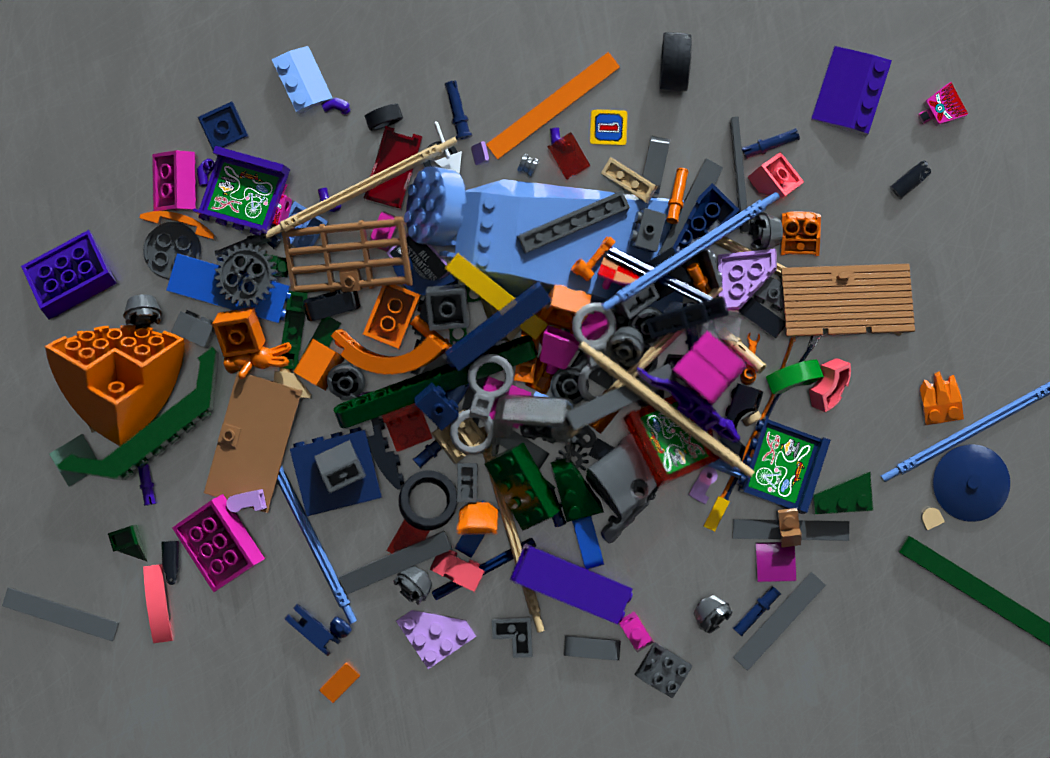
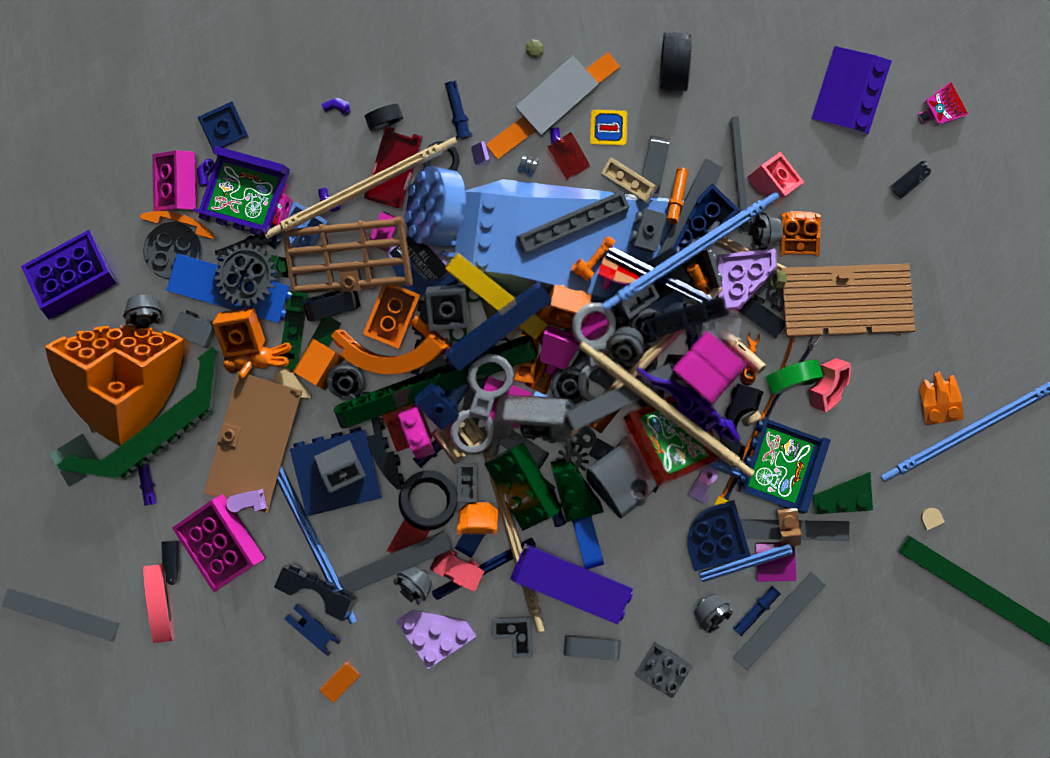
(128, 542): dark green slope -> none
(302, 79): light blue slope -> none
(337, 602): none -> black arch
(340, 627): dark blue piece -> none
(416, 433): none -> dark pink brick
(449, 162): white piece -> none
(534, 49): none -> olive tile
(557, 95): none -> light grey tile
(617, 525): dark grey piece -> none
(635, 632): dark pink torso -> none
(717, 537): none -> dark blue plate
(745, 563): none -> medium blue axle
(770, 143): dark blue pin -> none
(778, 279): none -> olive tile
(971, 483): dark blue dish -> none

